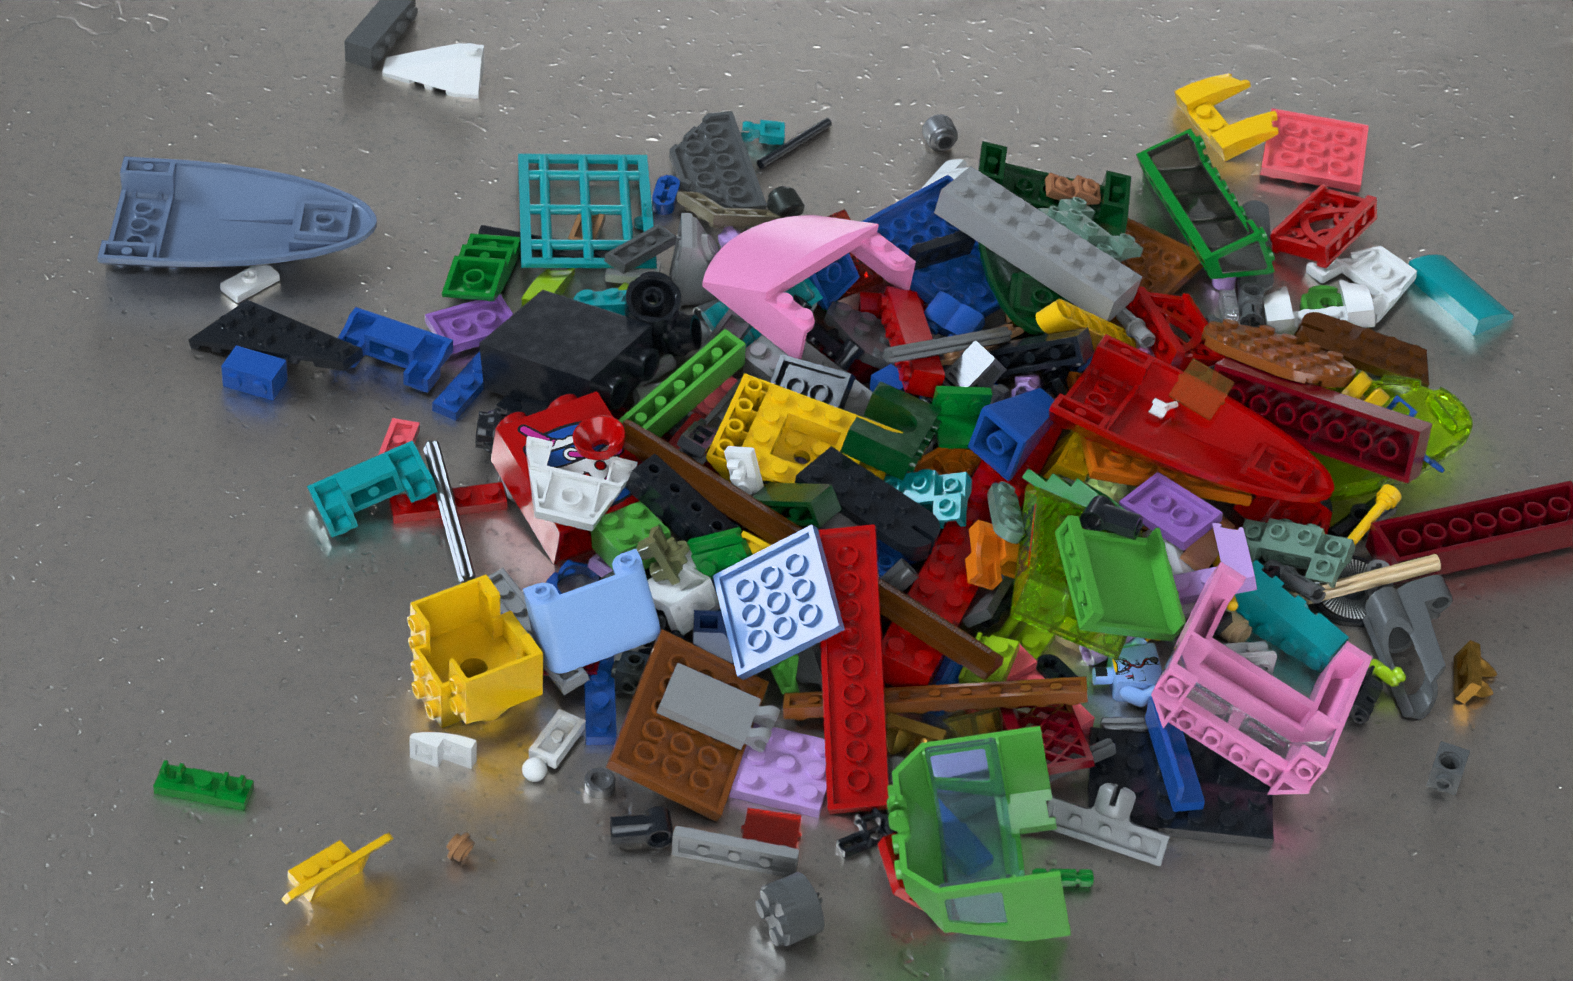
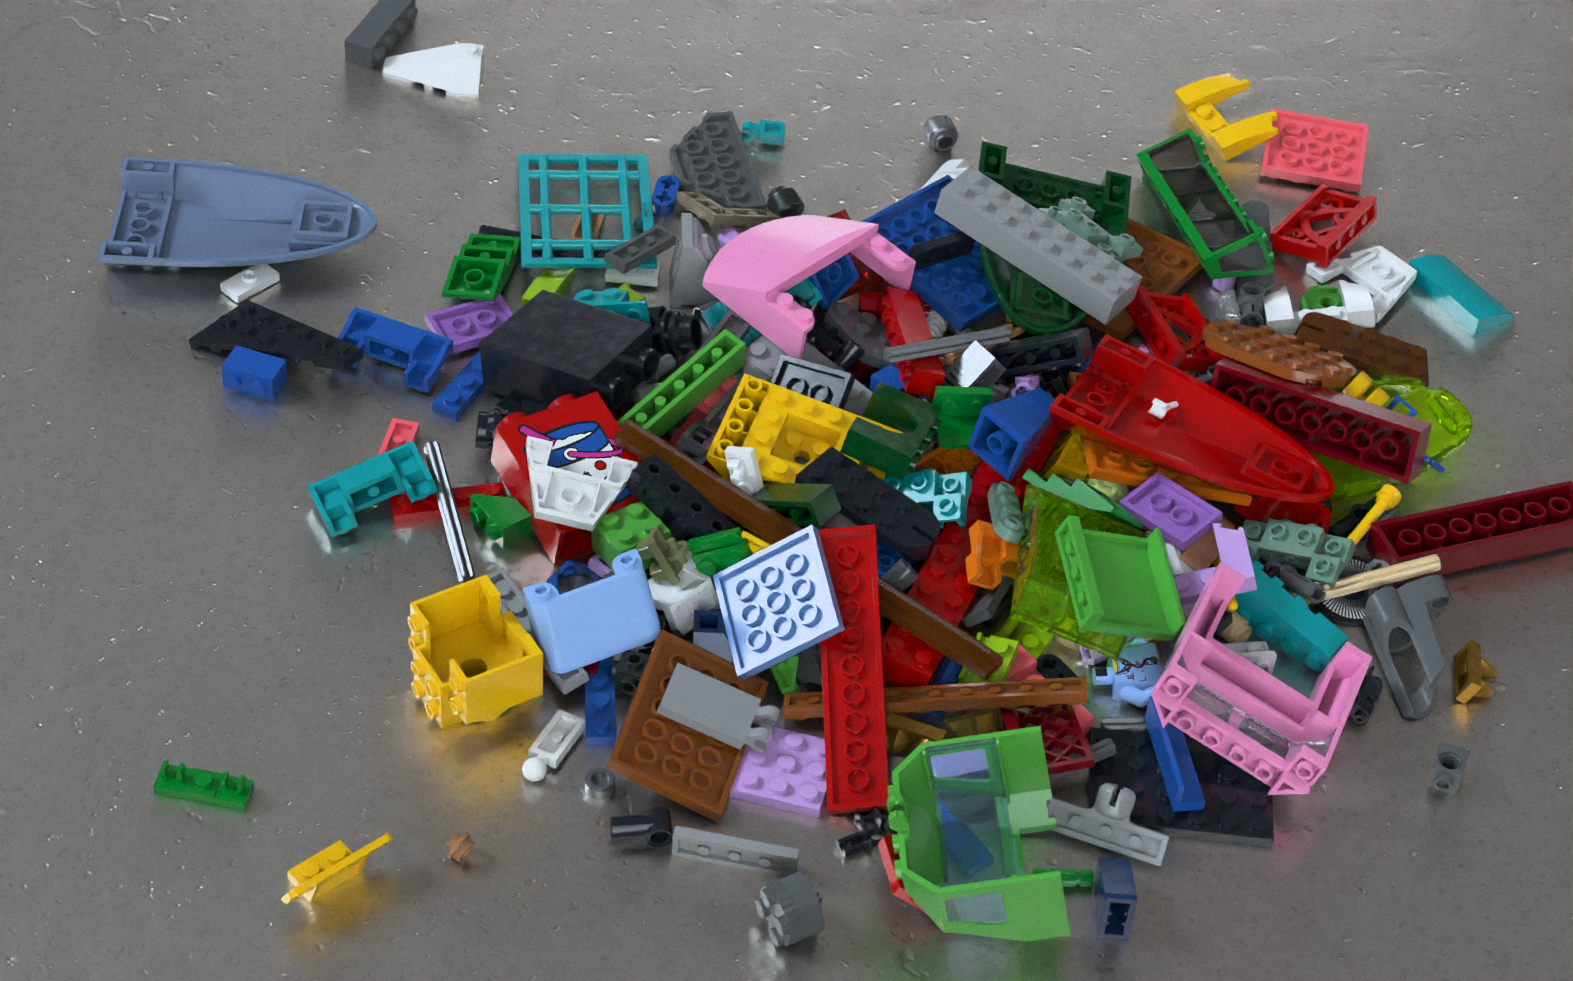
(436, 746): white slope -> none
(500, 518): none -> green slope
(599, 431): red piece -> none
(654, 288): black brick -> none
(772, 827): clear red piece -> none
(794, 143): black bar -> none
(950, 317): blue brick -> none
(1061, 188): nougat slope -> none
(1063, 316): yellow beam -> none
(1103, 515): black piece -> none
(1114, 898): none -> dark blue slope
(1136, 328): light grey axle -> none
(1201, 389): clear orange piece -> none
(1390, 677): lime arm -> none

